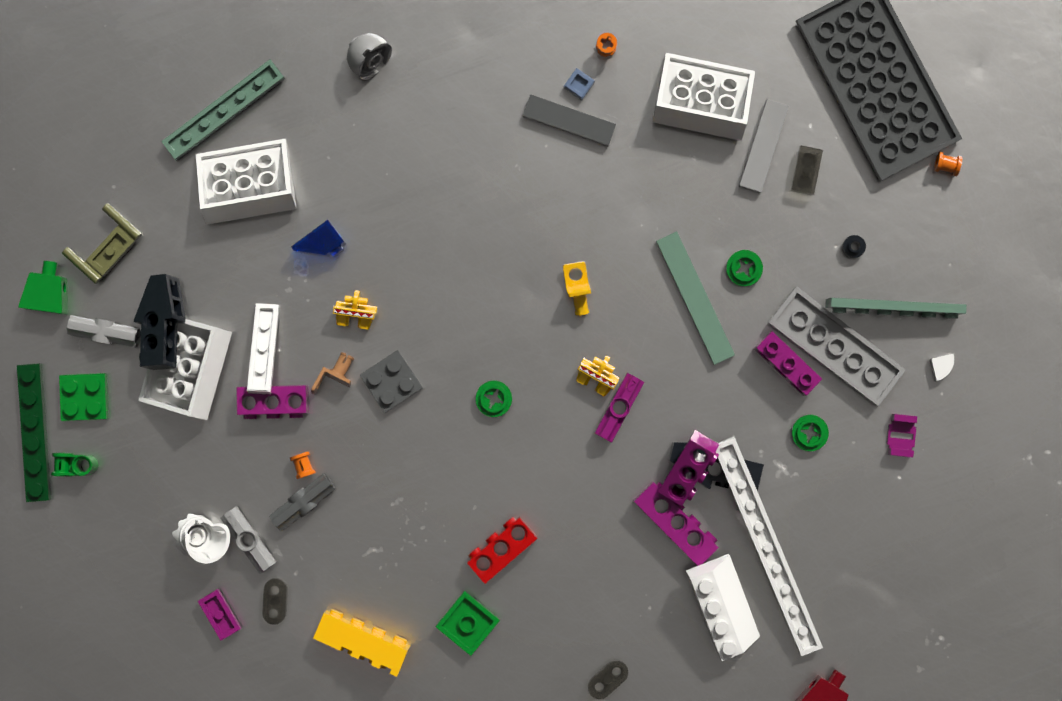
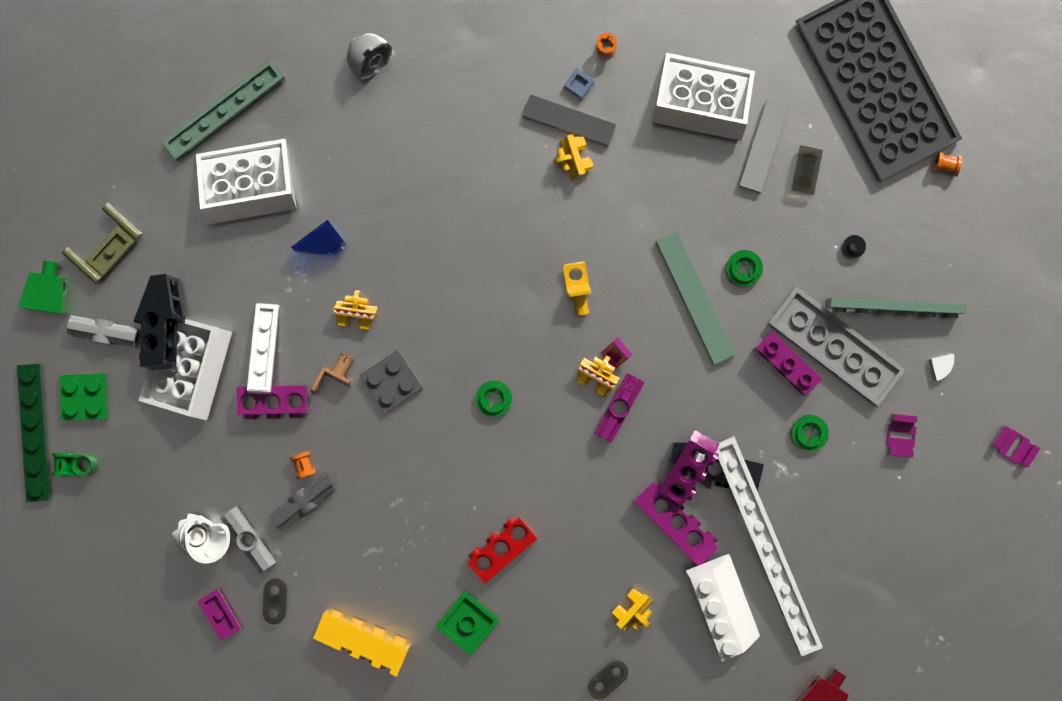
(570, 157): none -> yellow hips
(617, 352): none -> plate
(640, 604): none -> yellow hips
(1023, 454): none -> magenta piece

